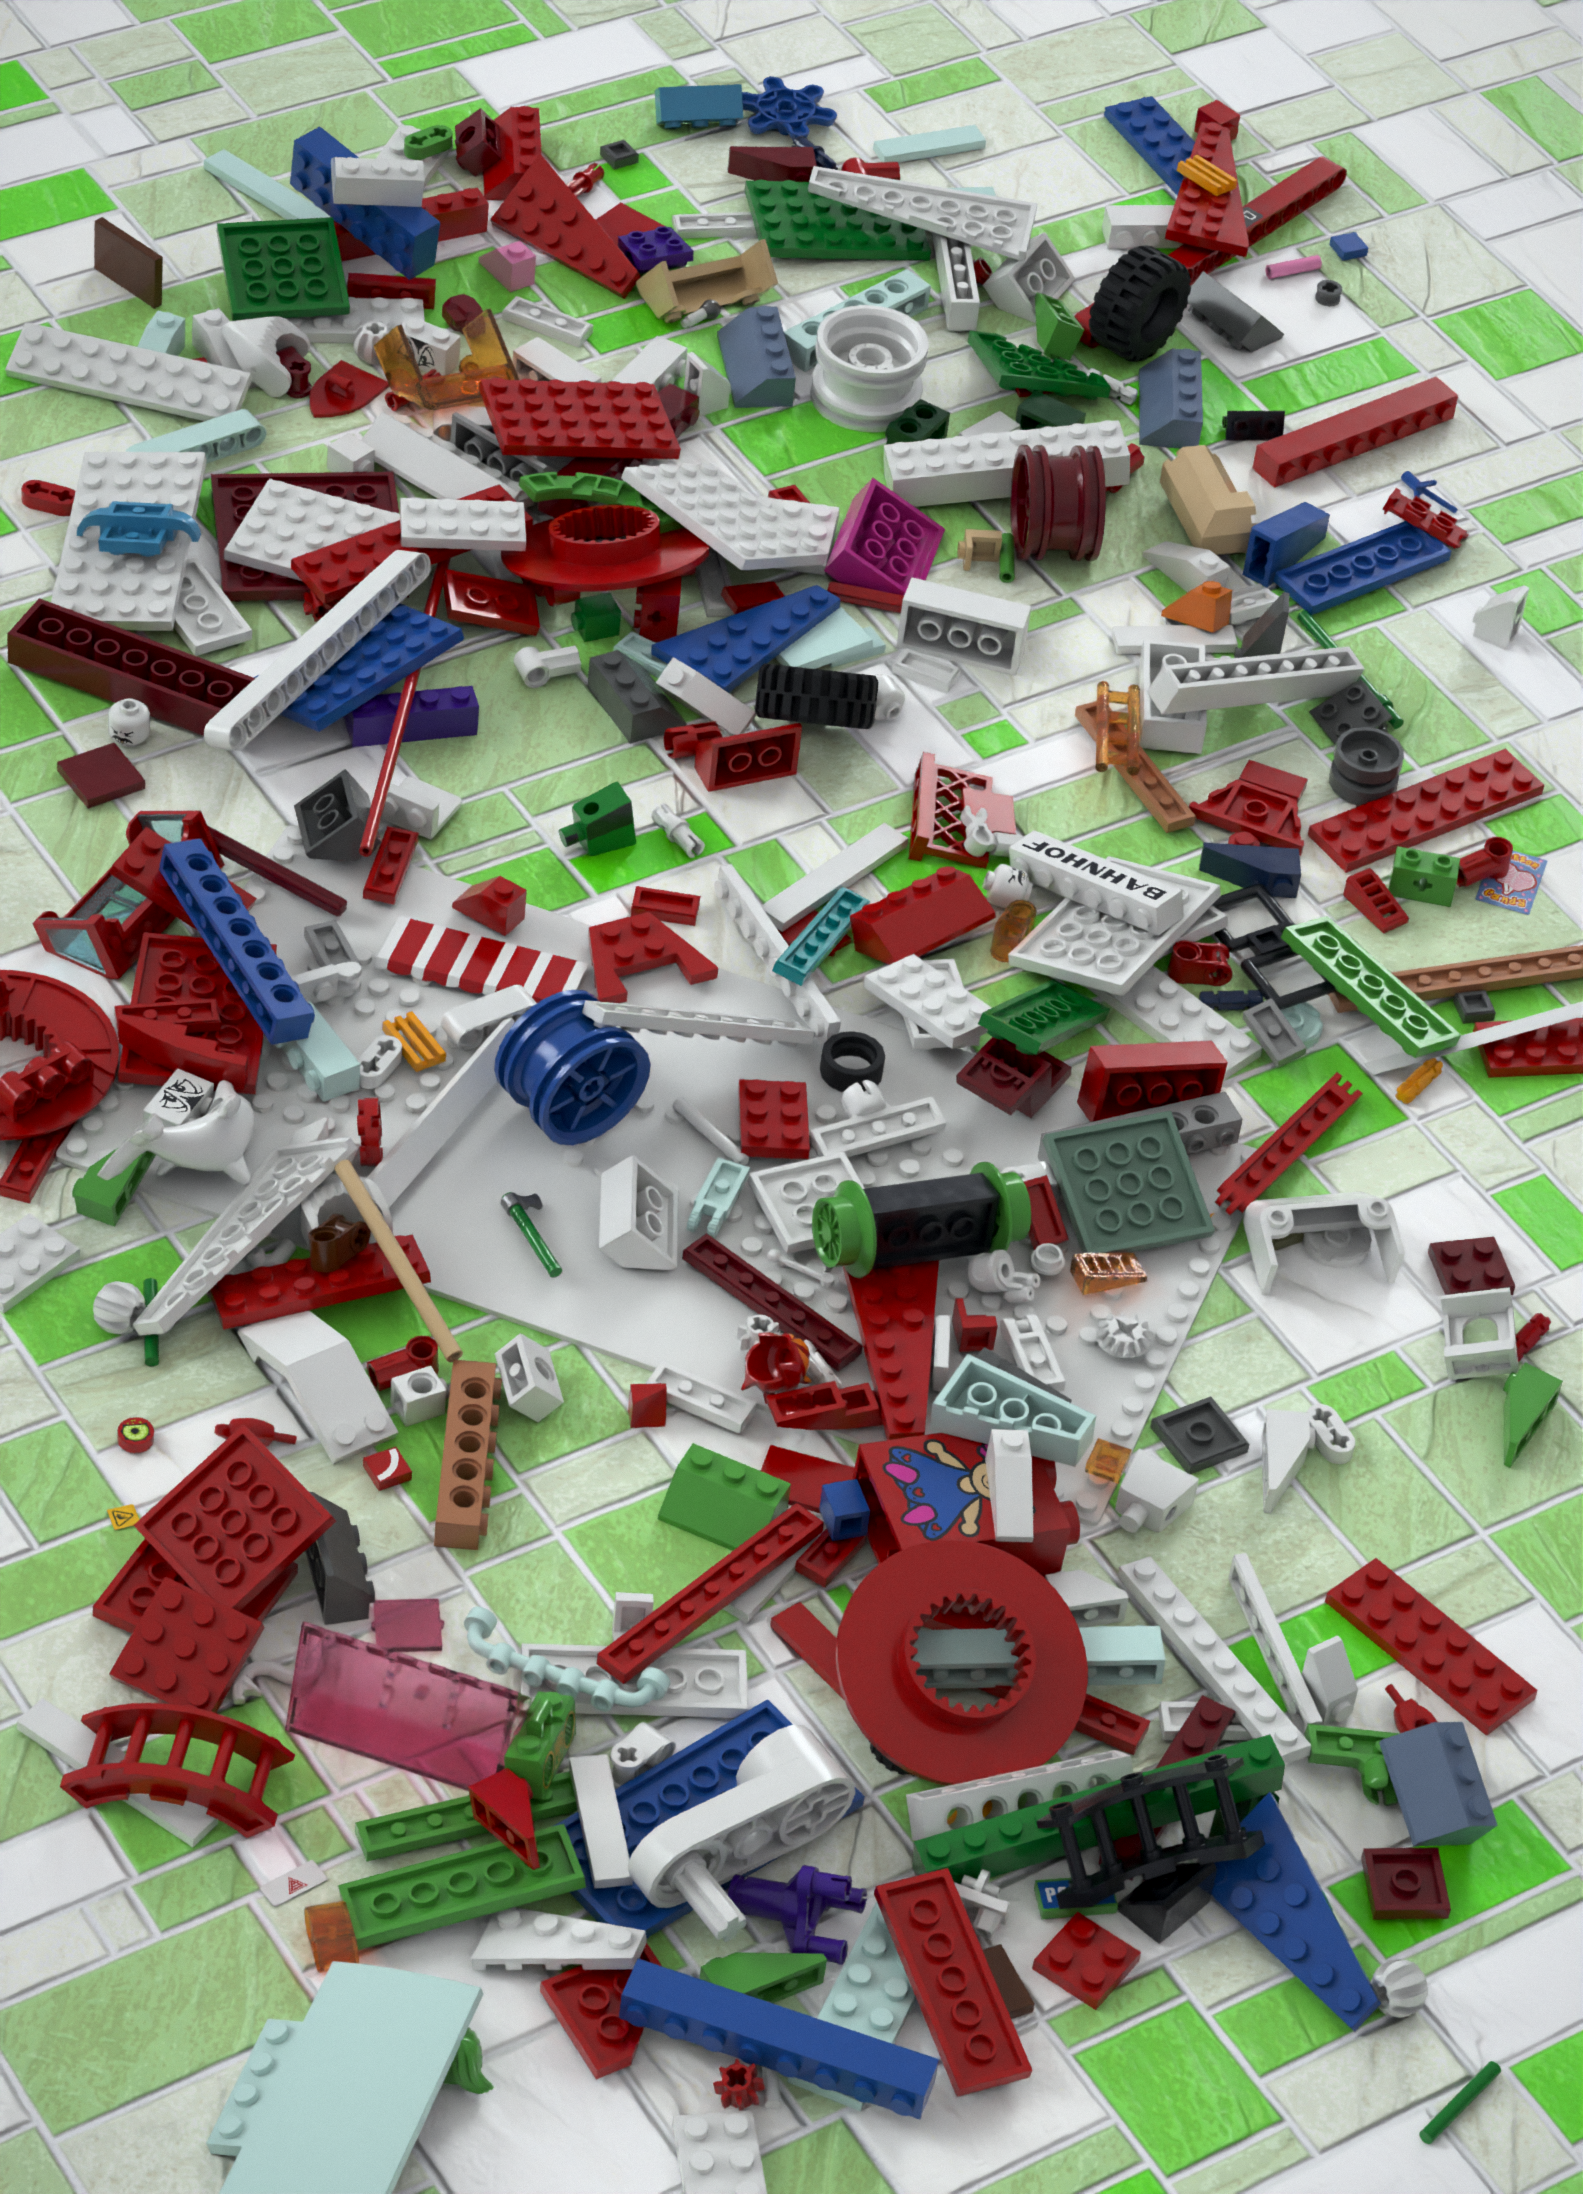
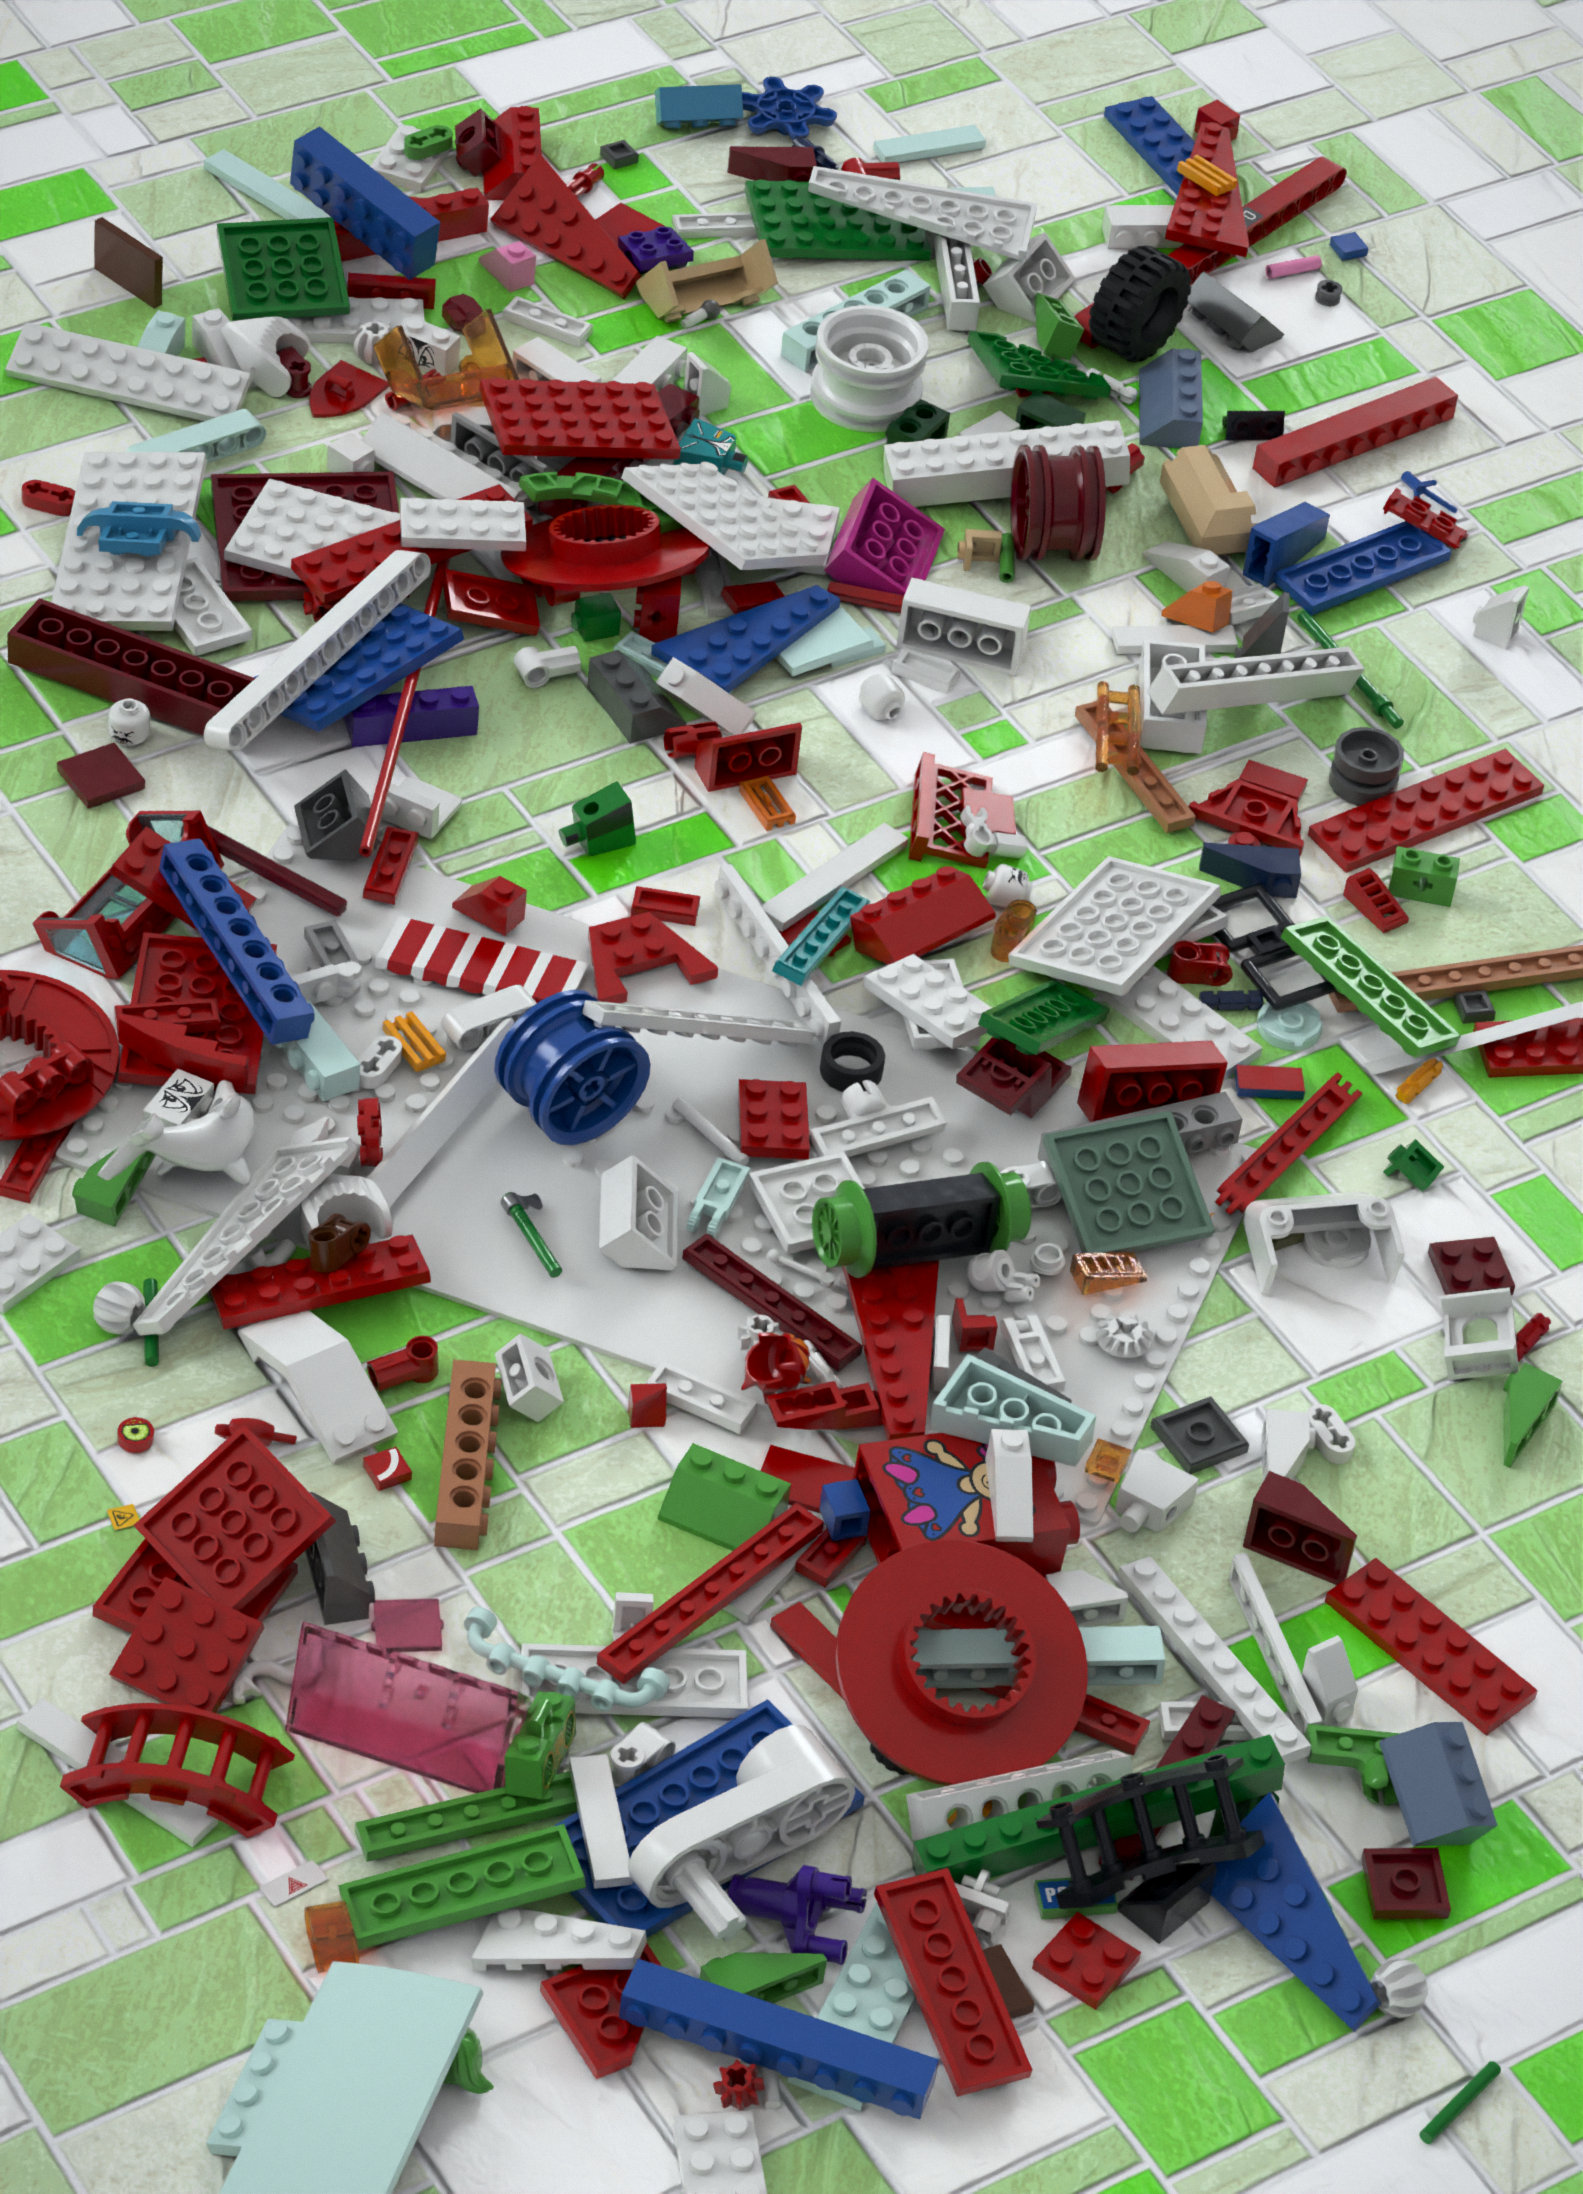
(377, 181): white slope -> none
(398, 1261): tan piece -> none
(418, 1395): white brick -> none
(505, 1810): red slope -> none
(677, 830): white pin -> none
(712, 445): none -> teal torso
(757, 359): sand blue slope -> none
(761, 803): none -> orange tile
(816, 696): black tyre -> none
(1045, 1216): red tile -> none
(1097, 882): white brick -> none
(1269, 1082): none -> red tile
(1274, 1033): light grey plate -> none
(1299, 1530): none -> dark red slope
(1351, 709): dark grey hinge -> none
(1408, 1713): red hand -> none
(1415, 1164): none -> green bracket
(1490, 862): red piece -> none
(1518, 887): sticker -> none

